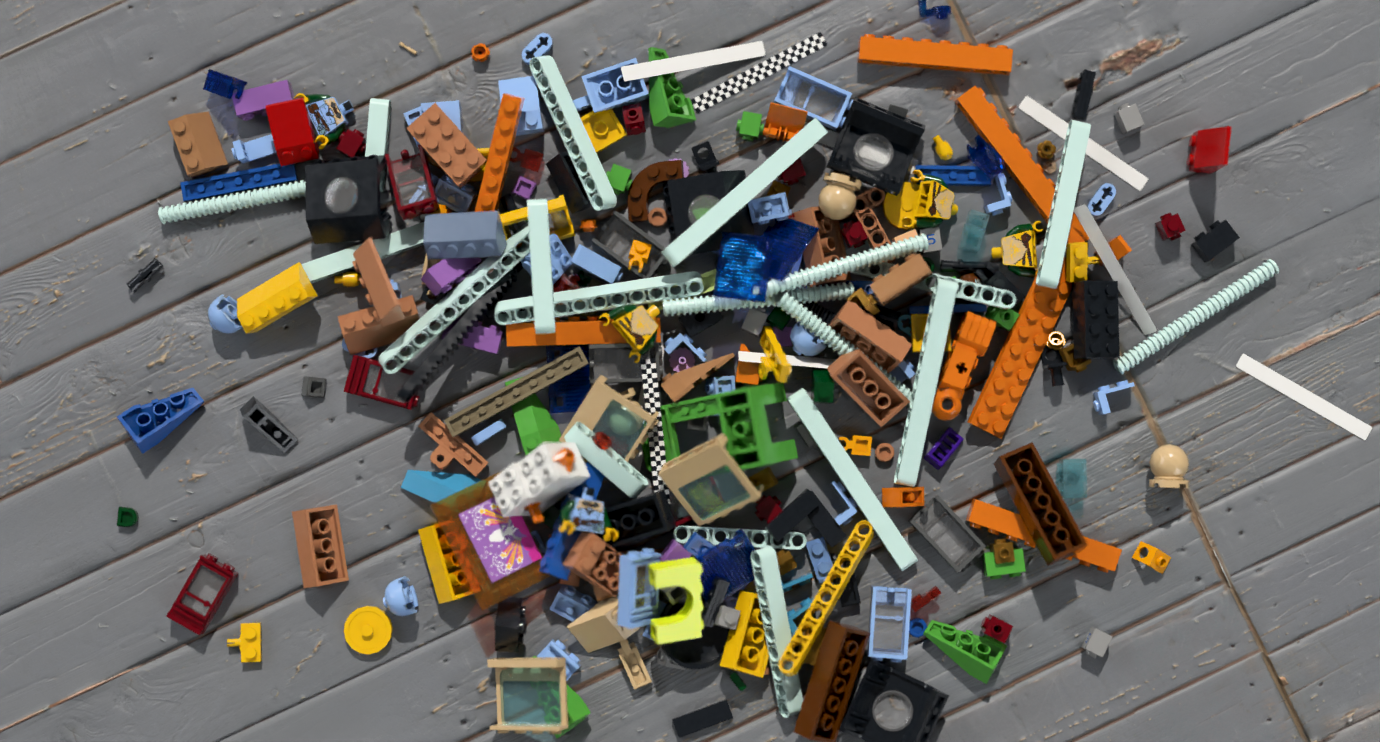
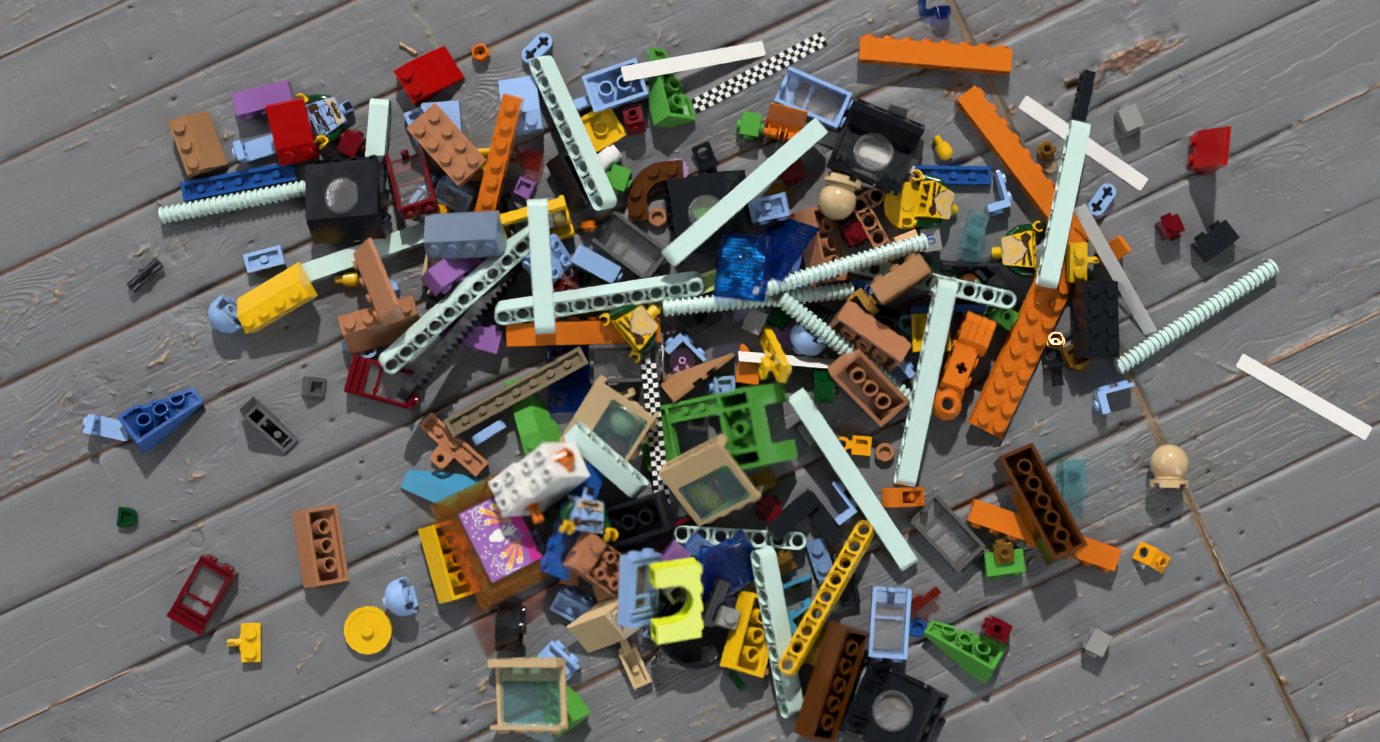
(104, 426): none -> light blue bracket
(223, 84): clear blue hinge -> none
(264, 259): none -> light blue plate
(428, 75): none -> red slope
(602, 440): clear red tile -> none
(609, 156): none -> white brick
(639, 254): light orange plate -> none
(702, 718): black tile -> none
(932, 459): dark purple slope -> none
(985, 158): clear blue hinge -> none

